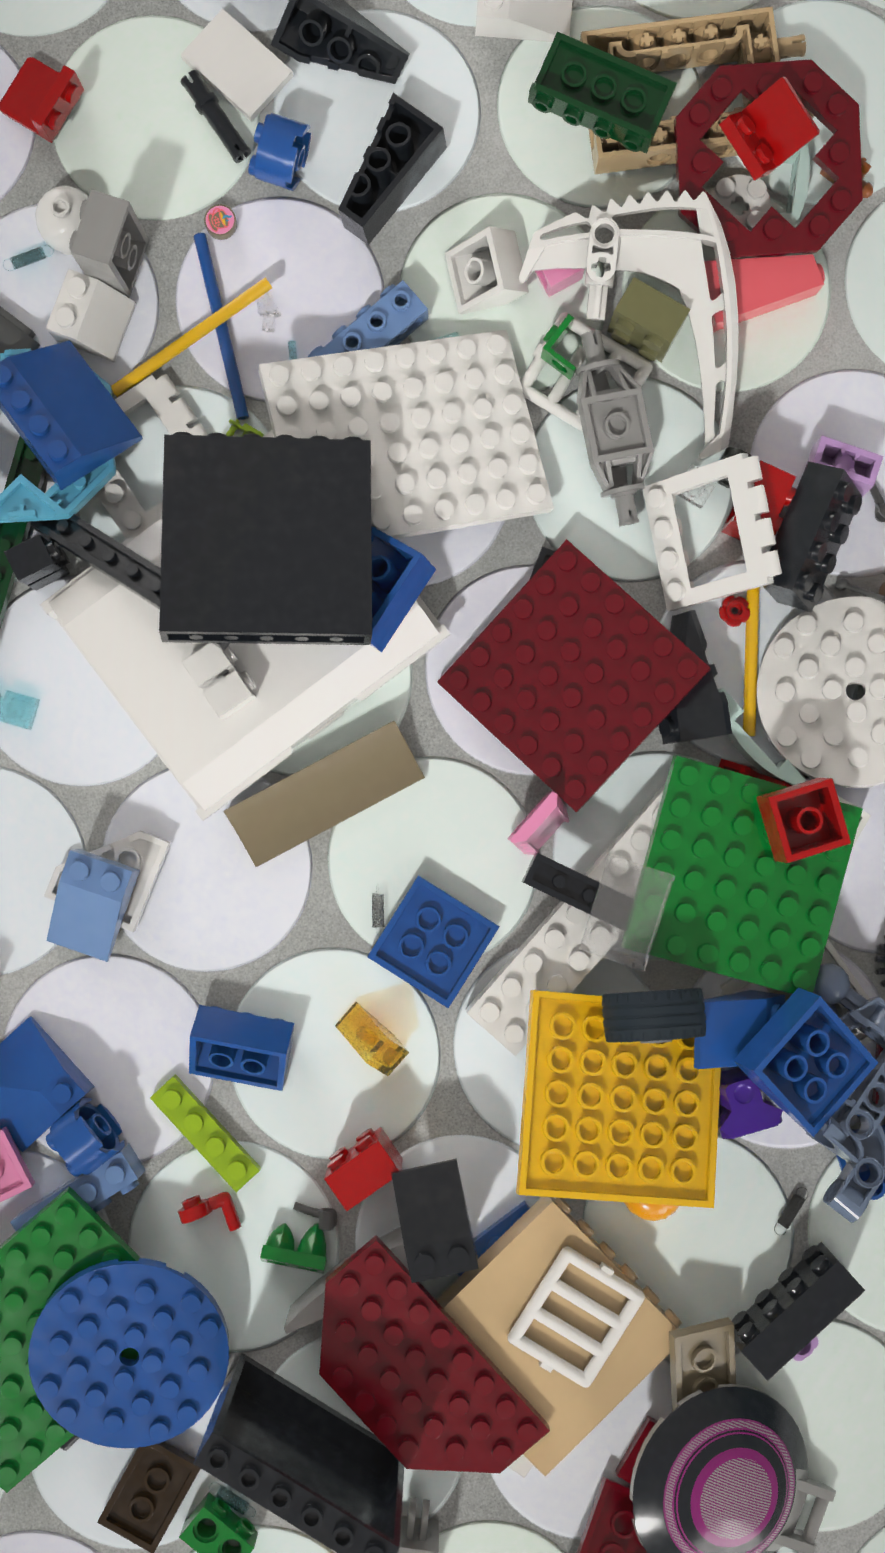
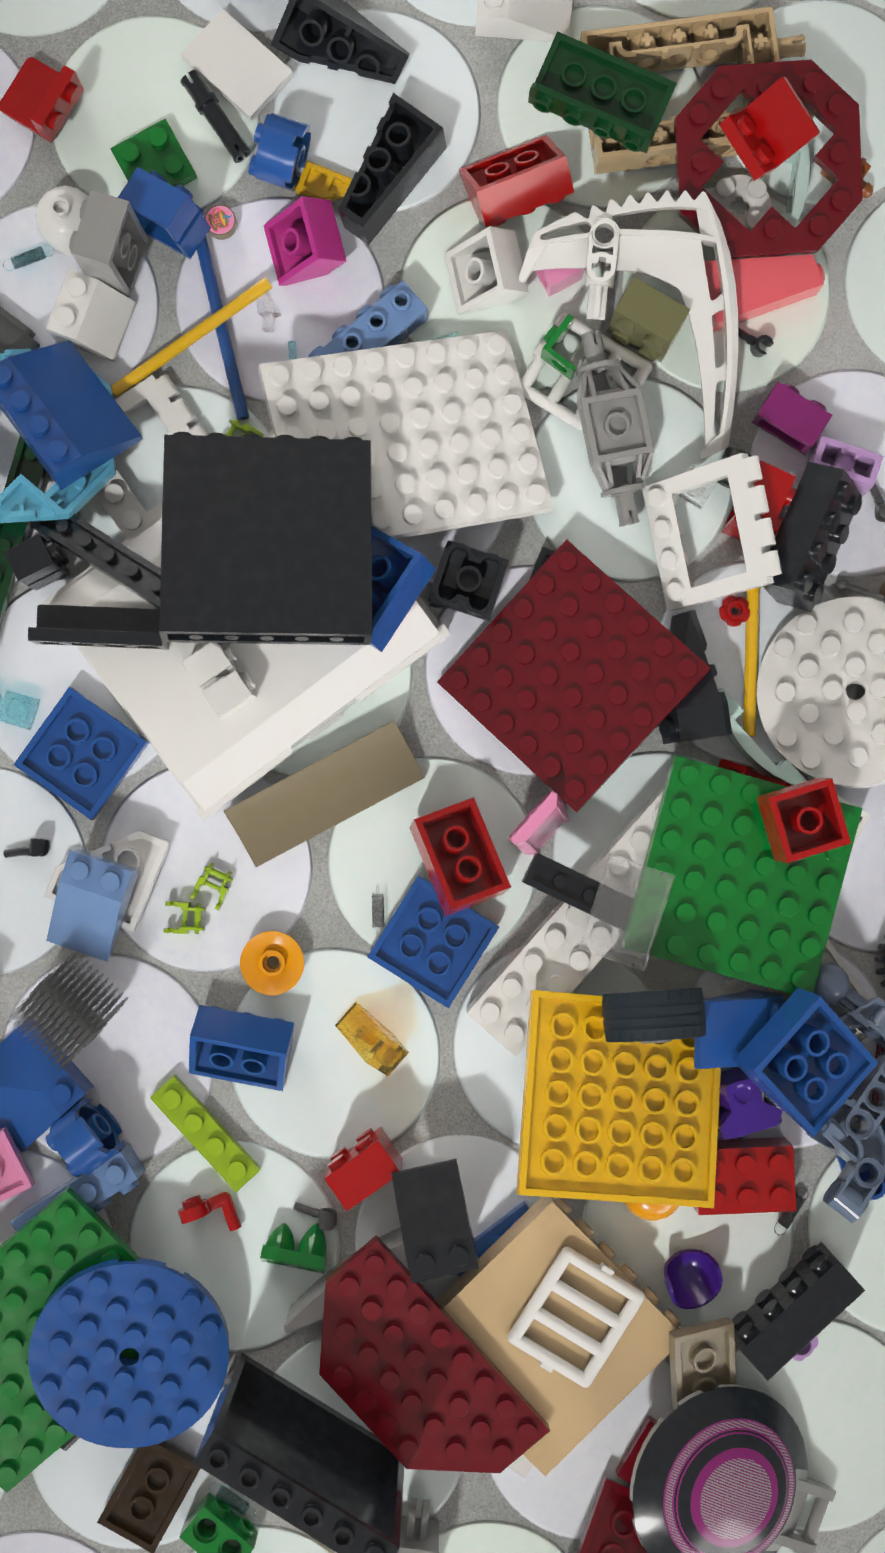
(37, 848): none -> black hand
(67, 1009): none -> dark grey piece
(81, 753): none -> blue plate
(97, 627): none -> black panel
(155, 150): none -> green plate
(166, 211): none -> blue piece
(186, 906): none -> lime piece
(223, 890): none -> lime piece
(255, 964): none -> light orange dish
(304, 241): none -> dark pink slope
(322, 183): none -> yellow tile
(459, 856): none -> red brick
(468, 580): none -> black piece
(517, 181): none -> red slope
(692, 1278): none -> dark purple helmet
(753, 1177): none -> red brick
(754, 342): none -> black hand
(792, 417): none -> magenta piece

